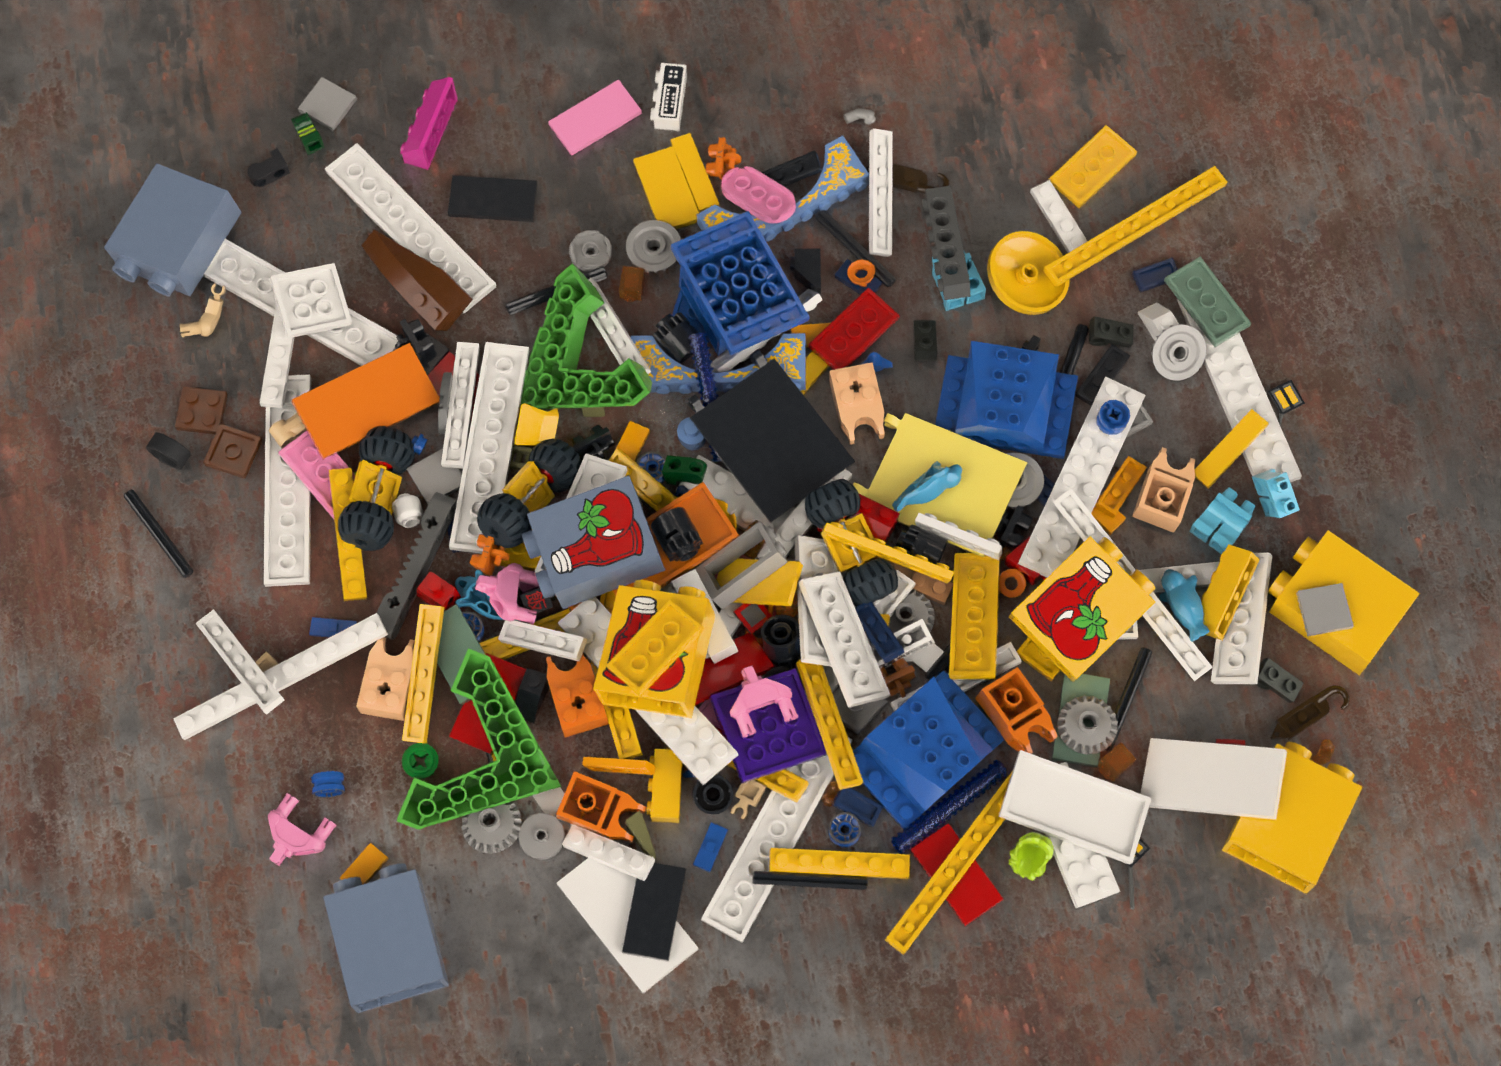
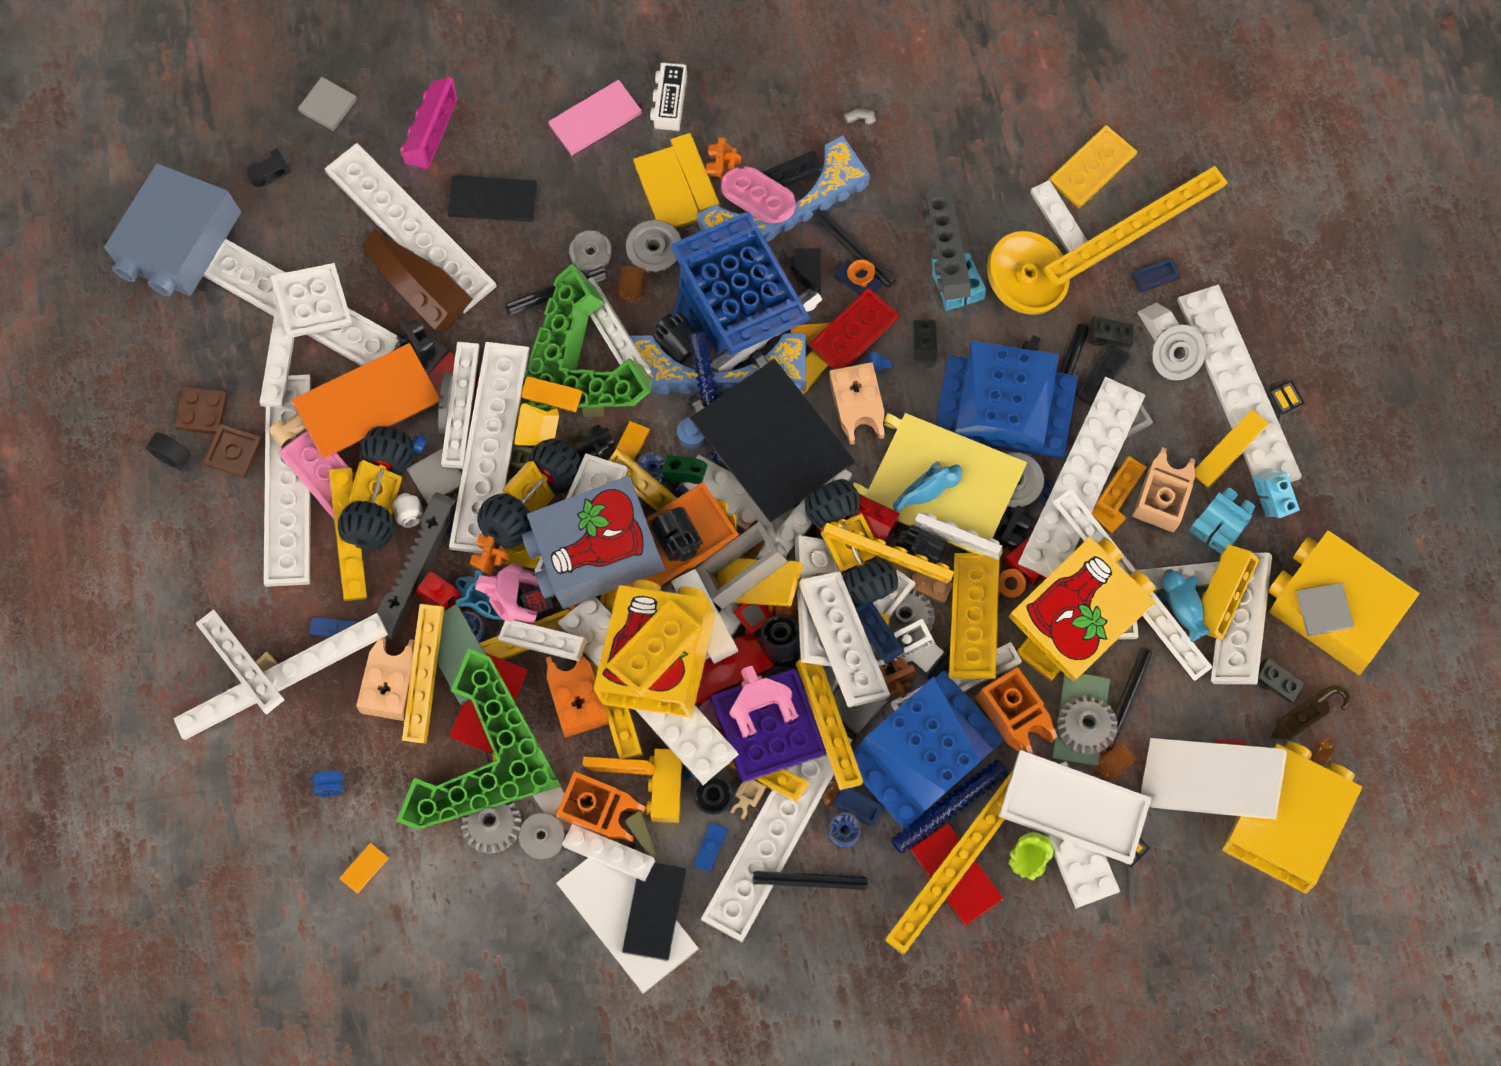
(158, 533): black axle -> none
(209, 319): tan arm -> none
(291, 839): bright pink connector -> none
(307, 133): dark green leg -> none
(385, 938): sand blue brick -> none
(420, 750): green gear -> none
(531, 694): black slope -> none
(551, 394): none -> light orange tile
(840, 863): yellow plate -> none
(880, 192): white plate -> none
(912, 179): dark brown plate -> none
(1109, 424): blue wheel -> none
(1207, 301): sand green tile -> none

